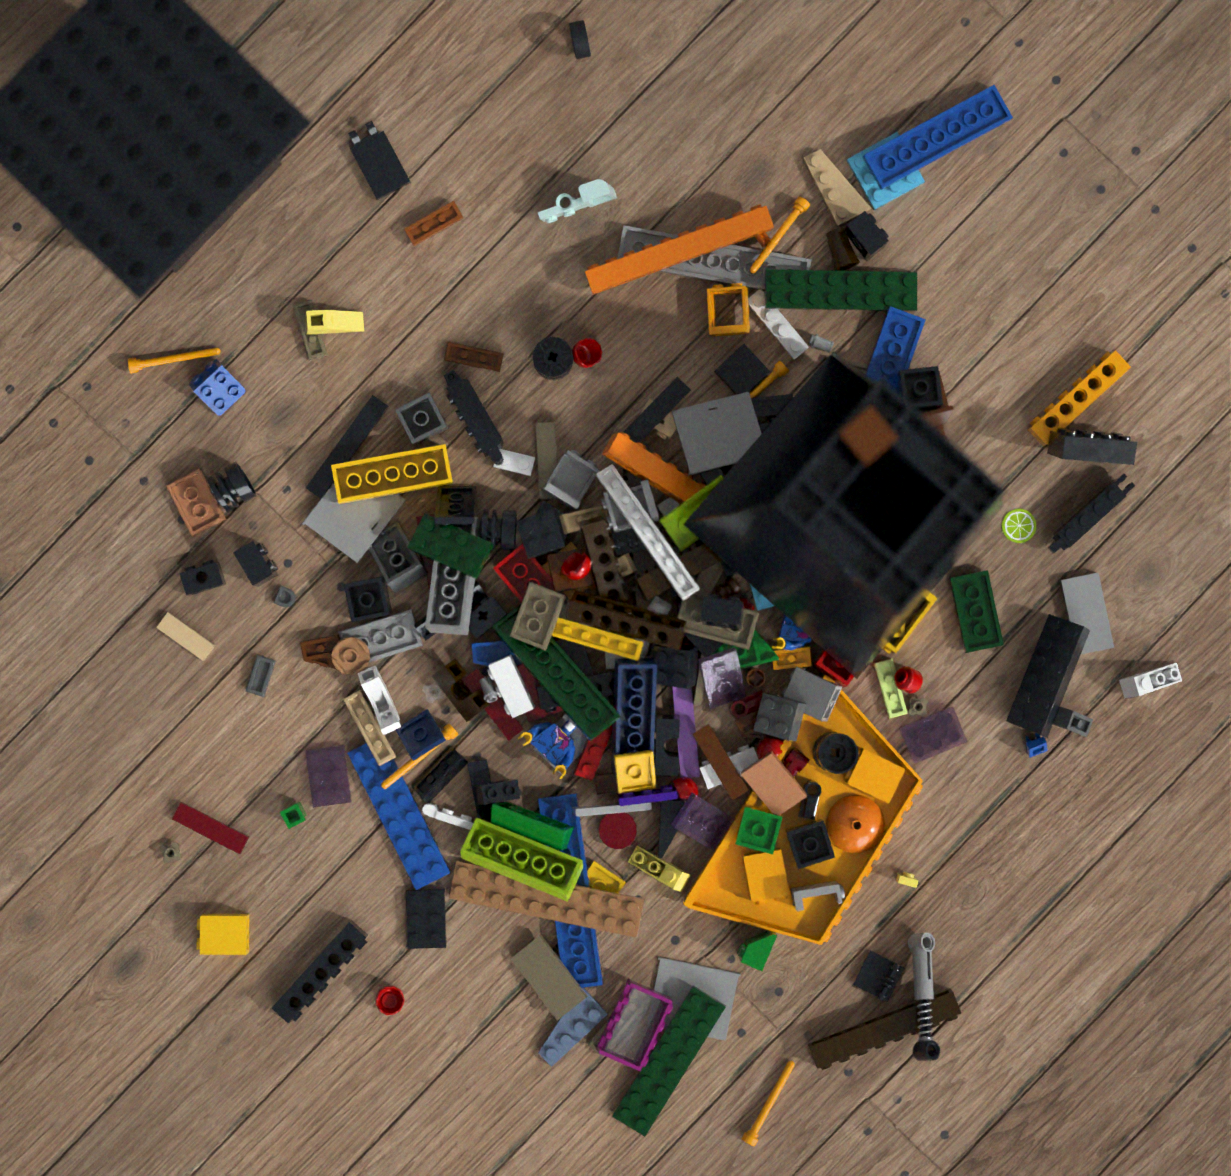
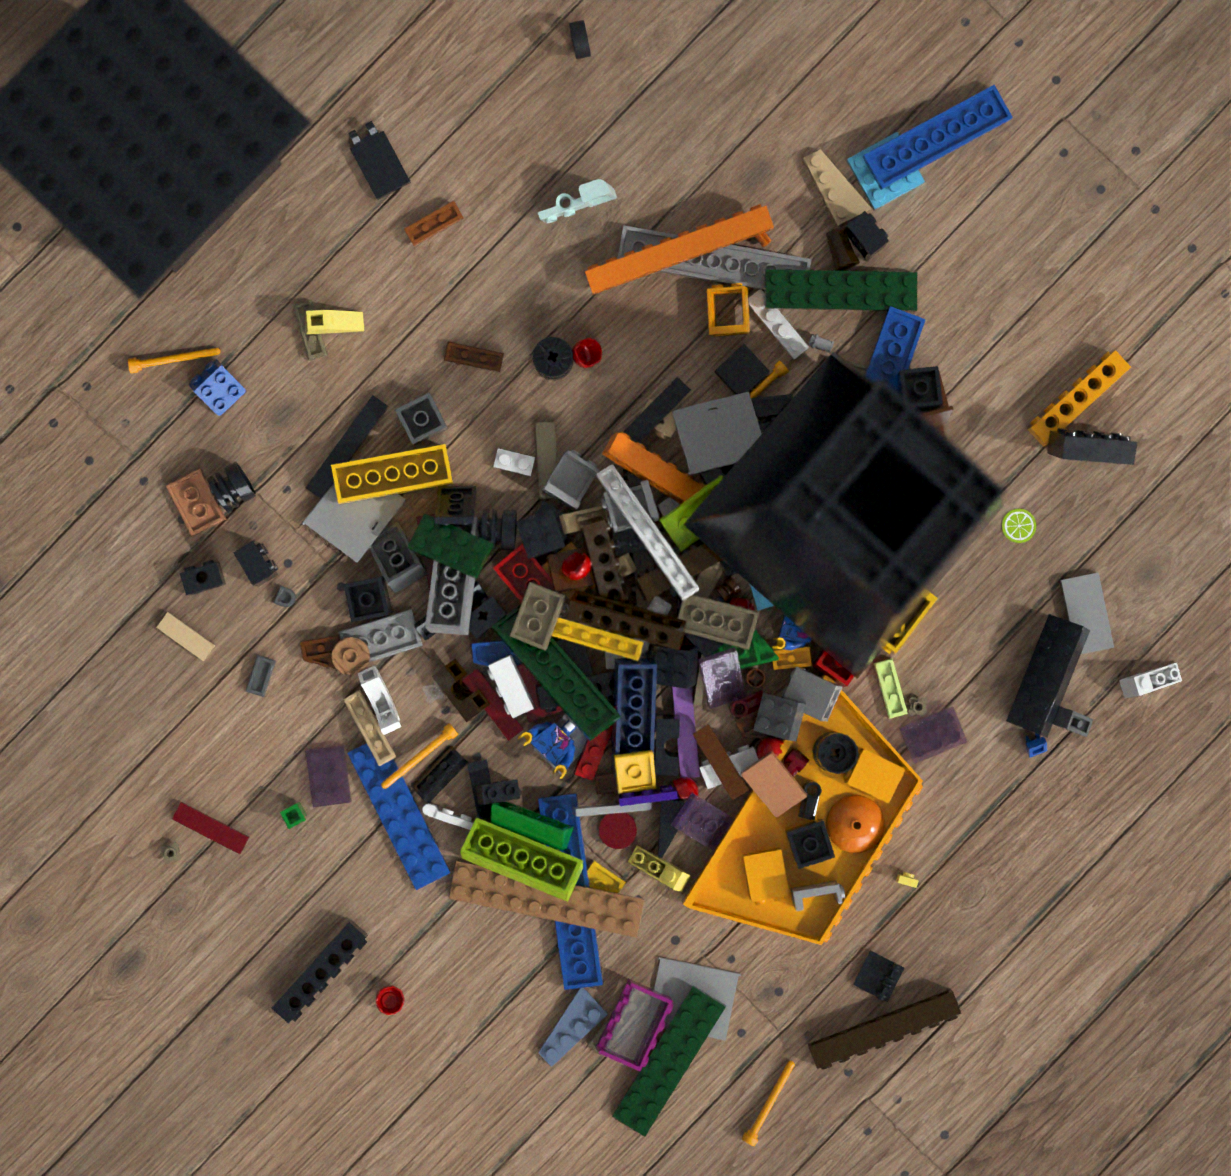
(223, 934): yellow brick -> none
(420, 734): dark blue plate -> none
(426, 919): black plate -> none
(475, 416): black hinge -> none
(490, 694): light grey pin -> none
(549, 977): dark tan tile -> none
(722, 612): black brick -> none
(757, 950): green slope -> none
(758, 830): green plate -> none
(800, 206): light orange piece -> none
(868, 435): reddish brown tile -> none
(908, 679): red head -> none
(921, 946): piece -> none
(976, 611): dark green plate -> none
(1090, 514): black hinge -> none

